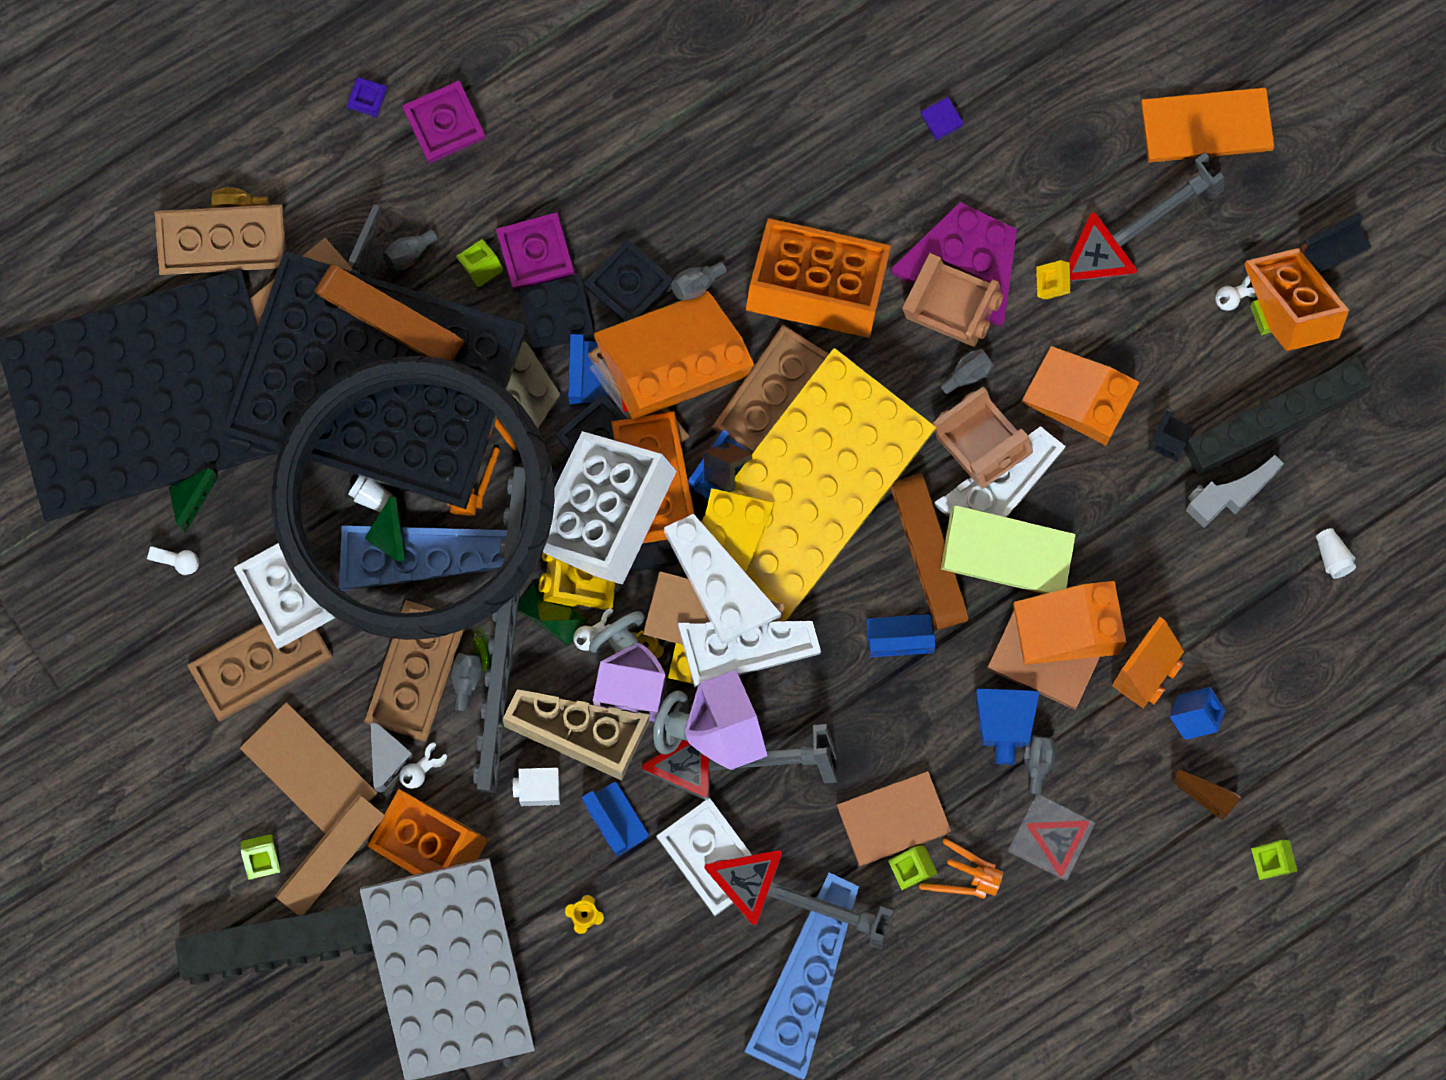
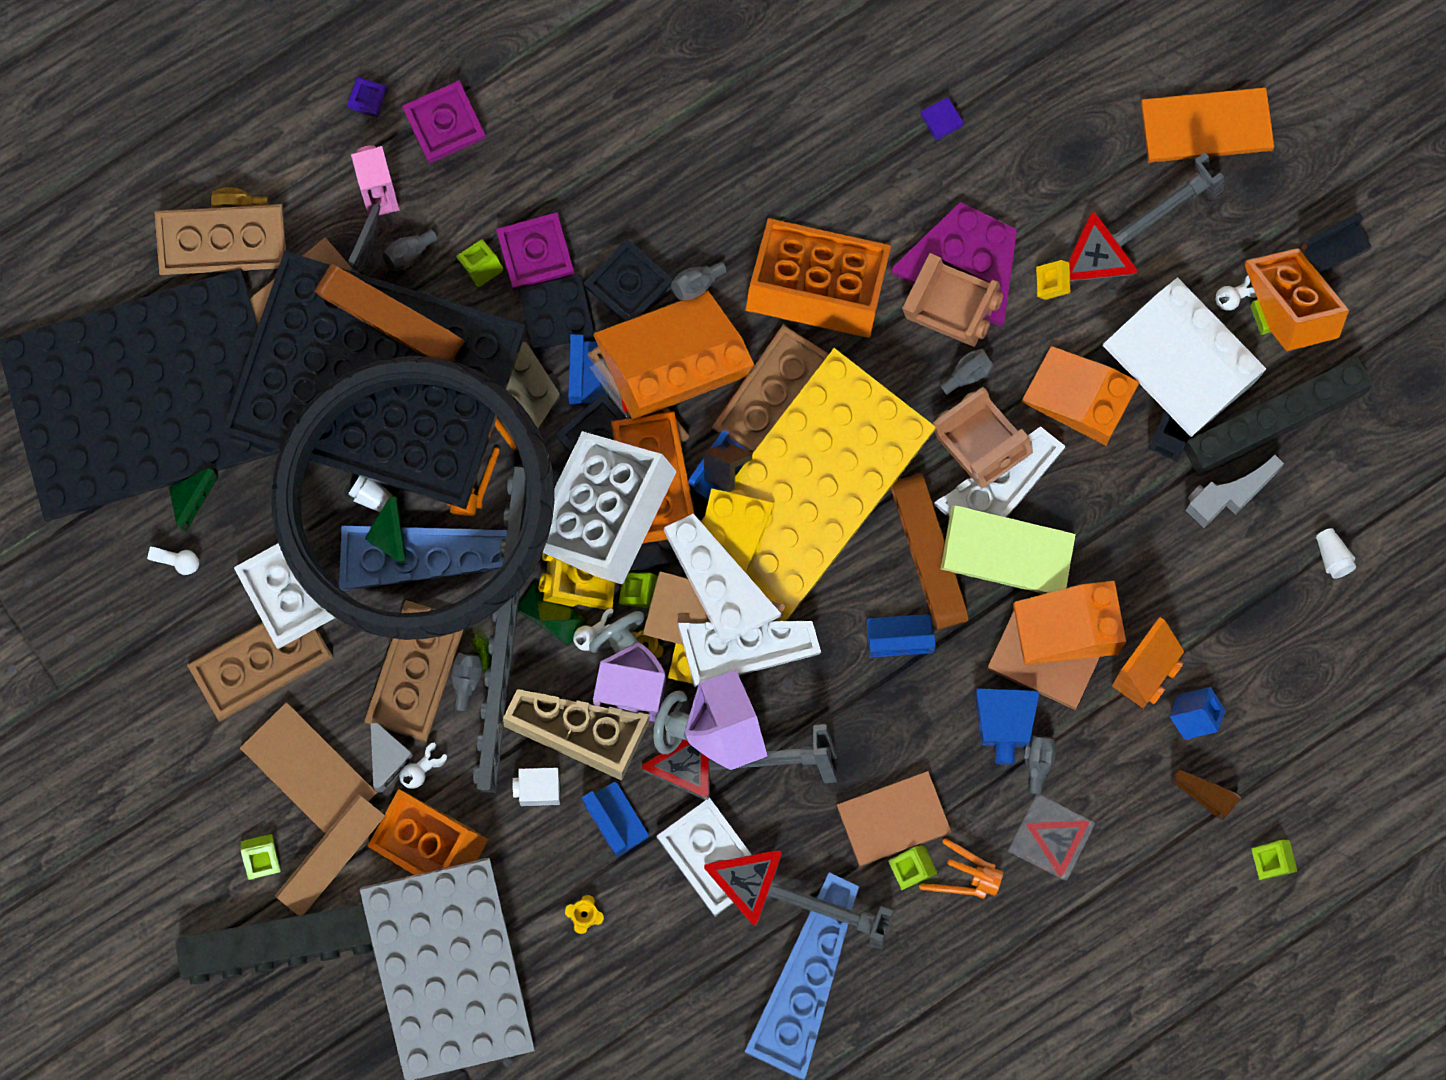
(374, 179): none -> bright pink brick
(638, 589): none -> lime slope
(1184, 357): none -> white slope

